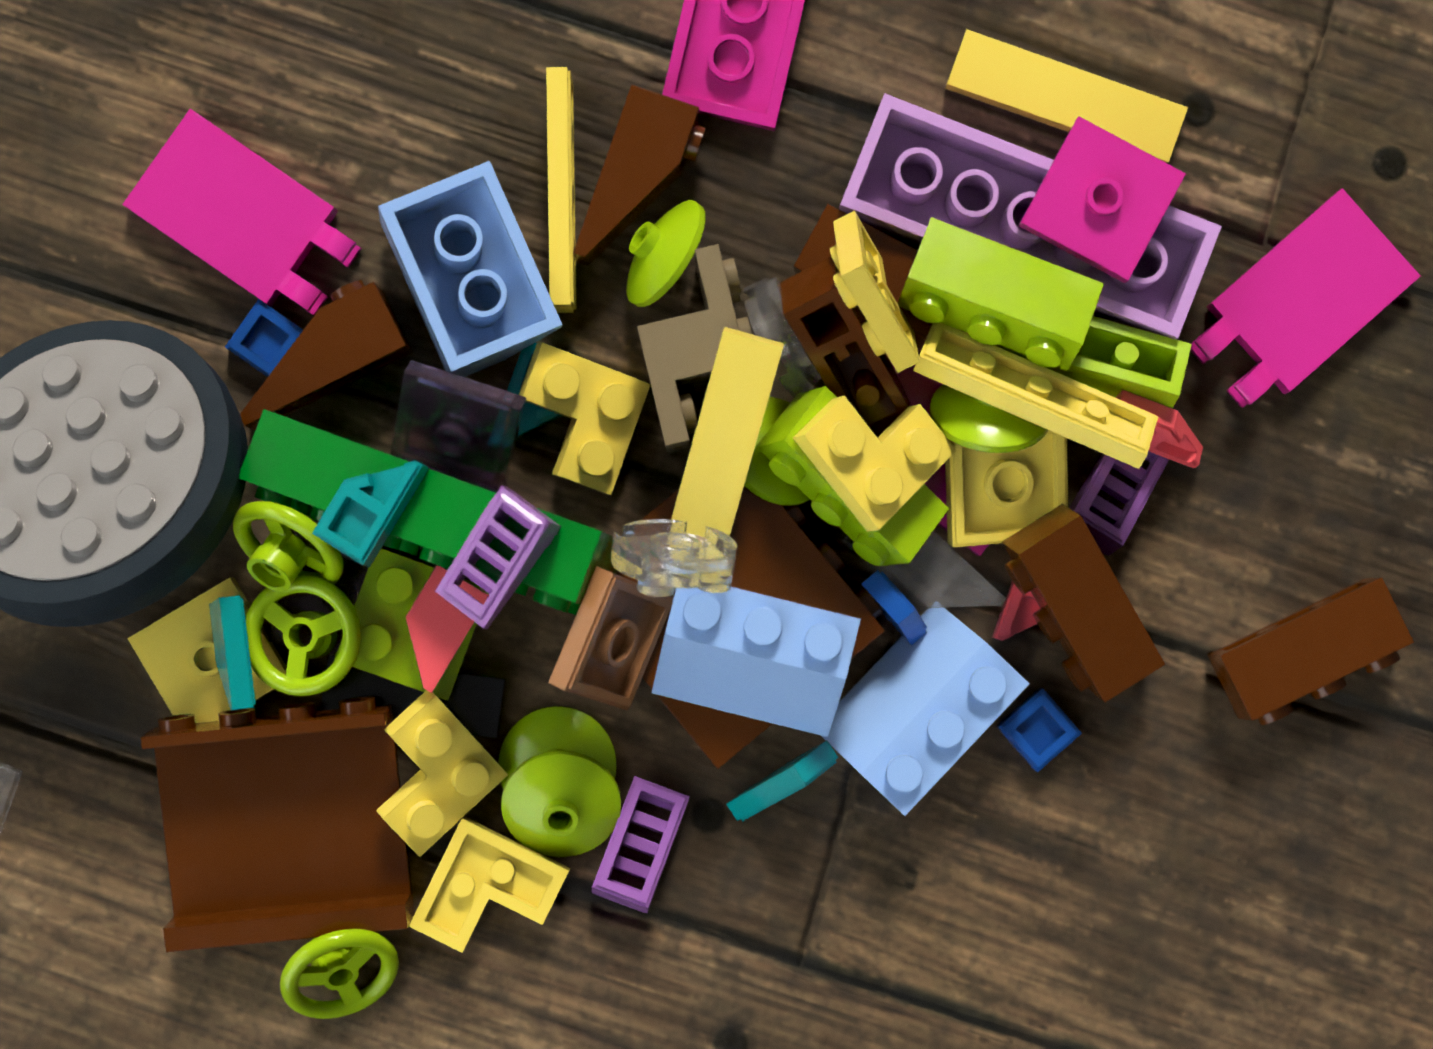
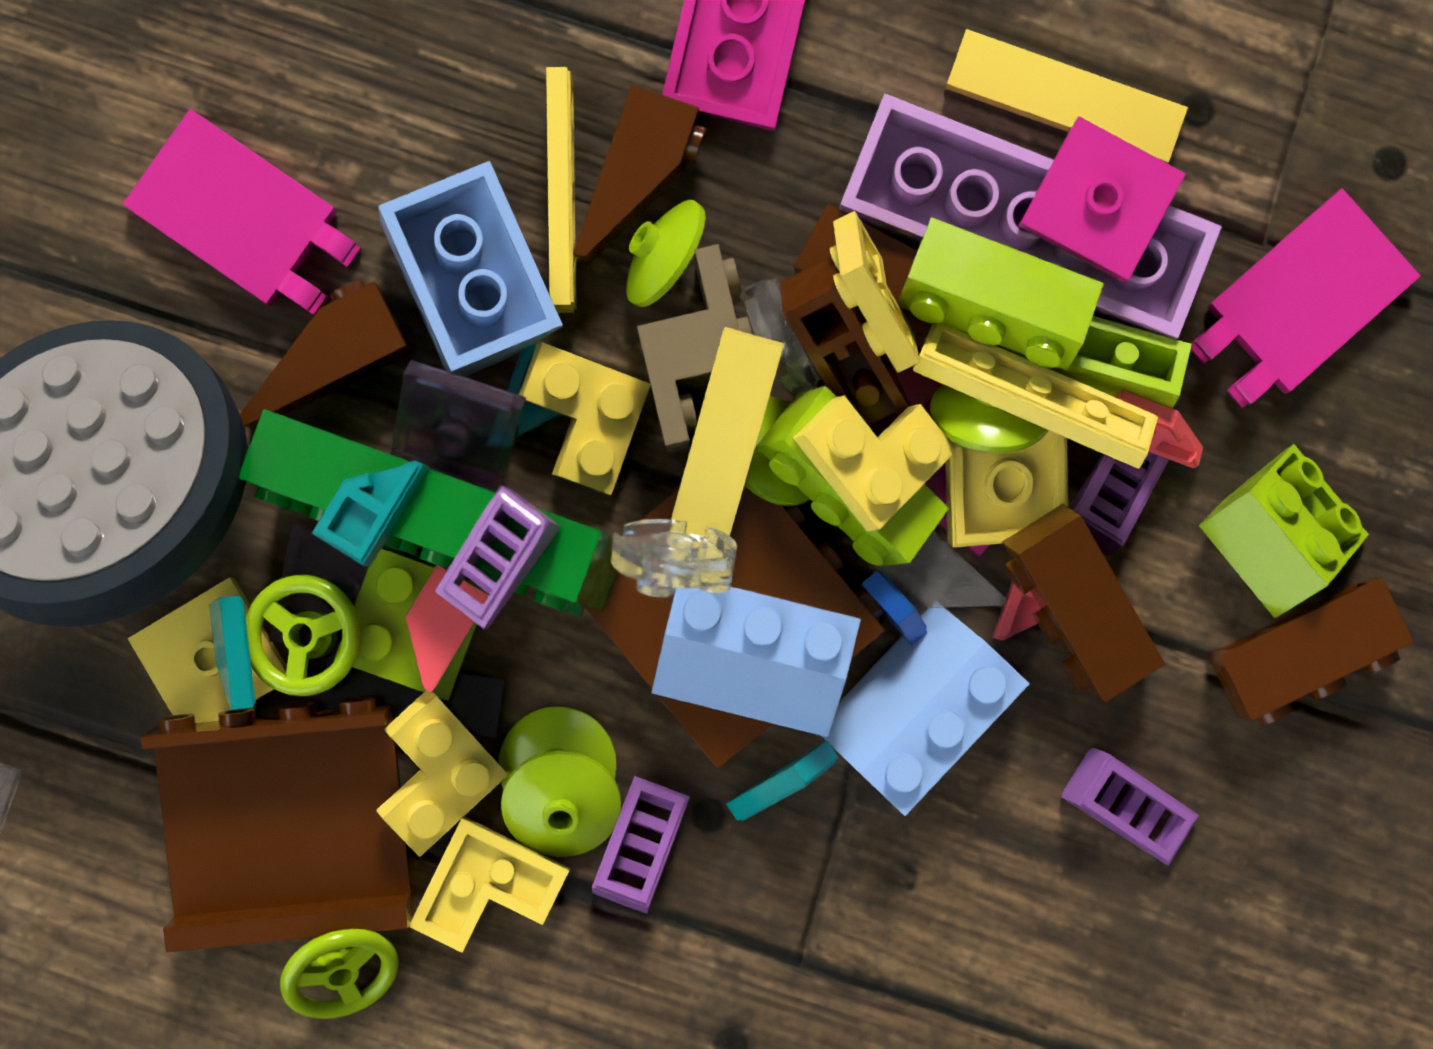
(263, 338): blue tile -> none
(284, 554): lime piece -> none
(610, 640): medium nougat plate -> none
(1038, 729): blue tile -> none
(1096, 788): none -> medium lavender slope
(1285, 531): none -> lime slope

